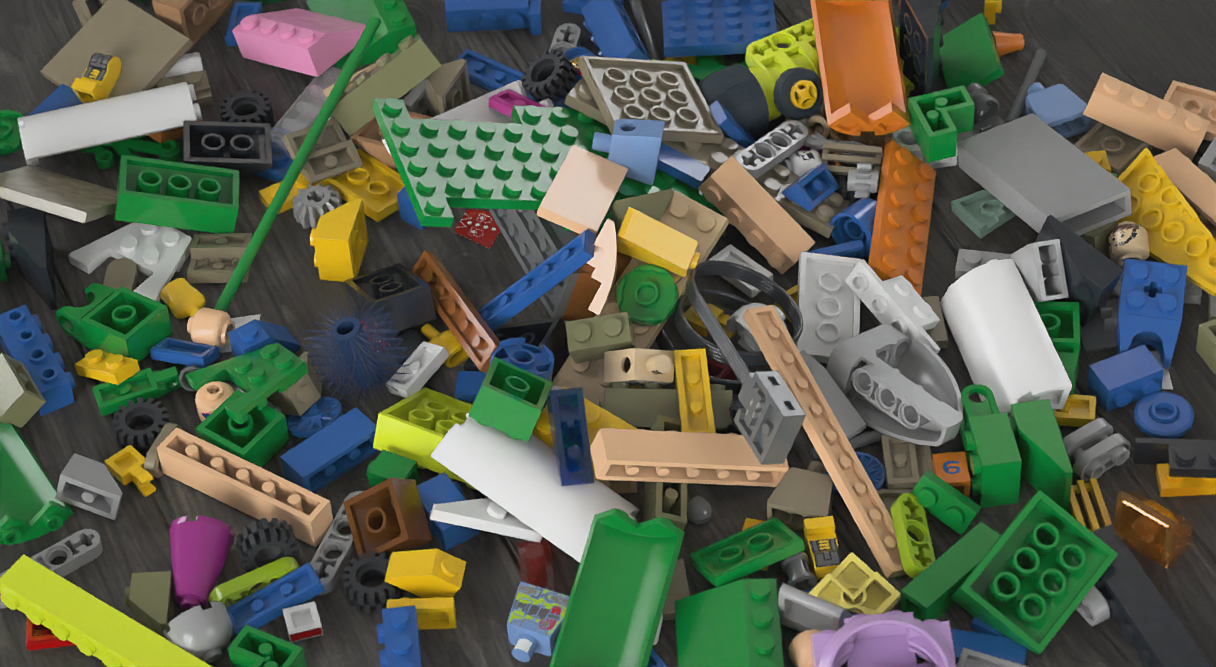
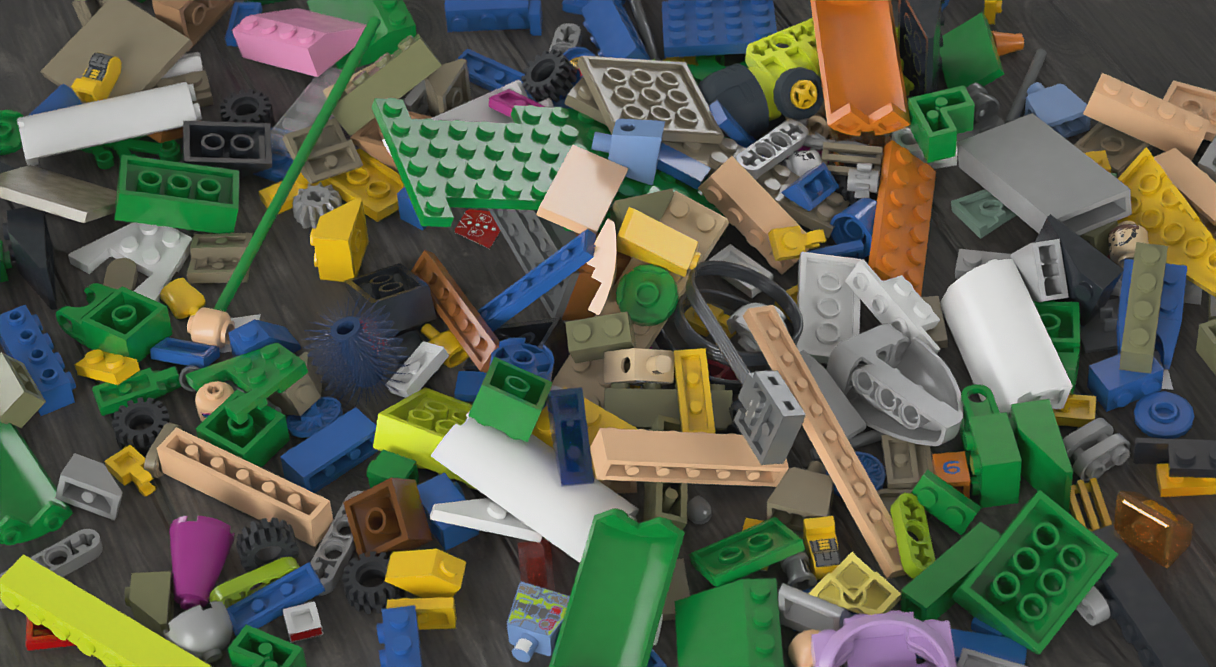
(790, 242): none -> yellow plate
(1143, 308): none -> olive brick

